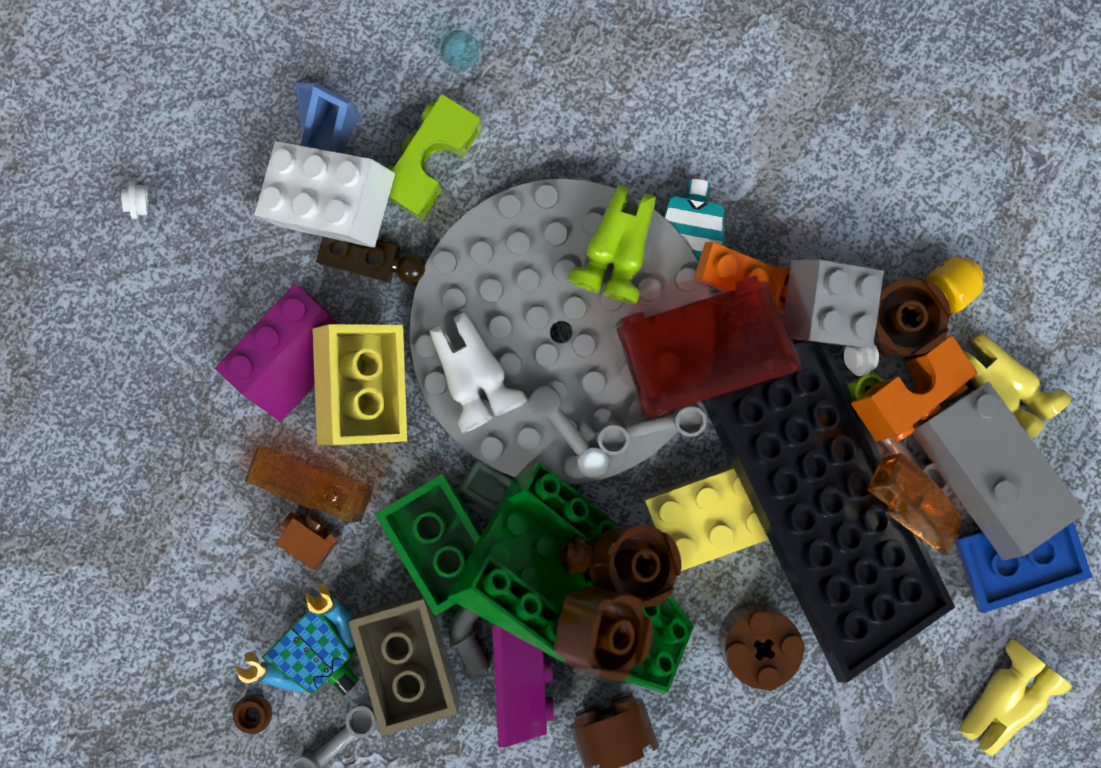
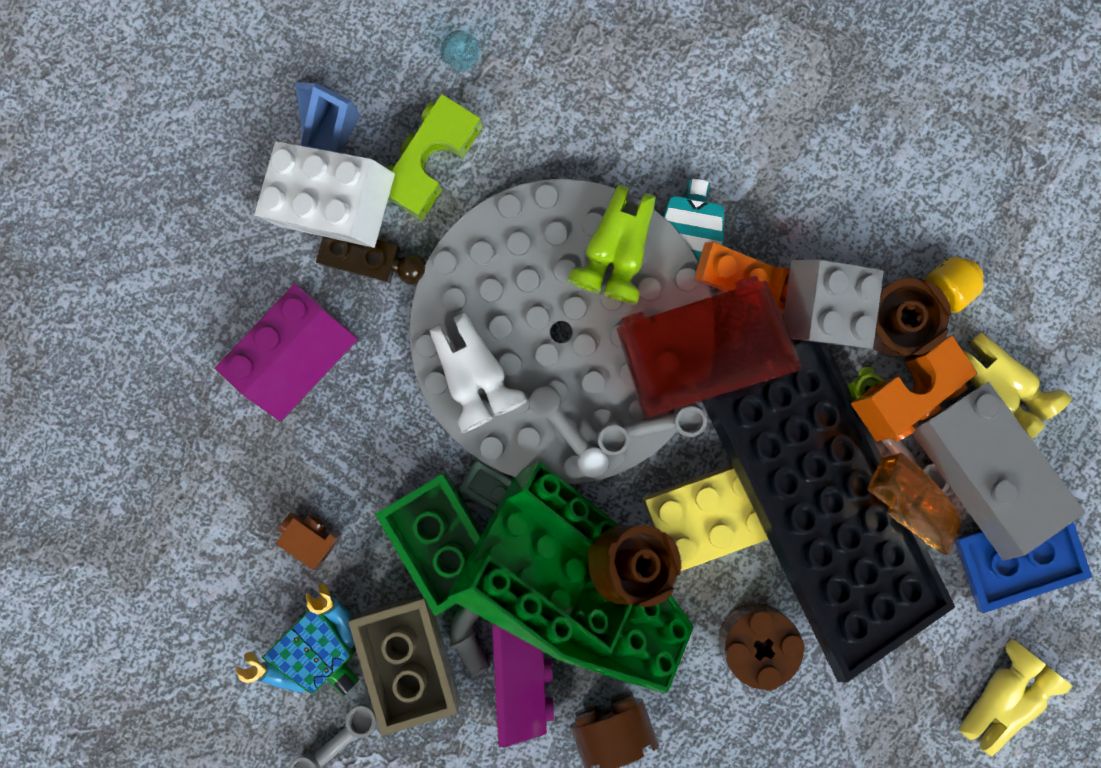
(135, 200): white plate -> none
(244, 721): reddish brown plate -> none
(309, 484): clear orange slope -> none
(359, 384): light yellow brick -> none
(576, 555): reddish brown plate -> none
(603, 632): reddish brown brick -> none
(861, 360): white plate -> none

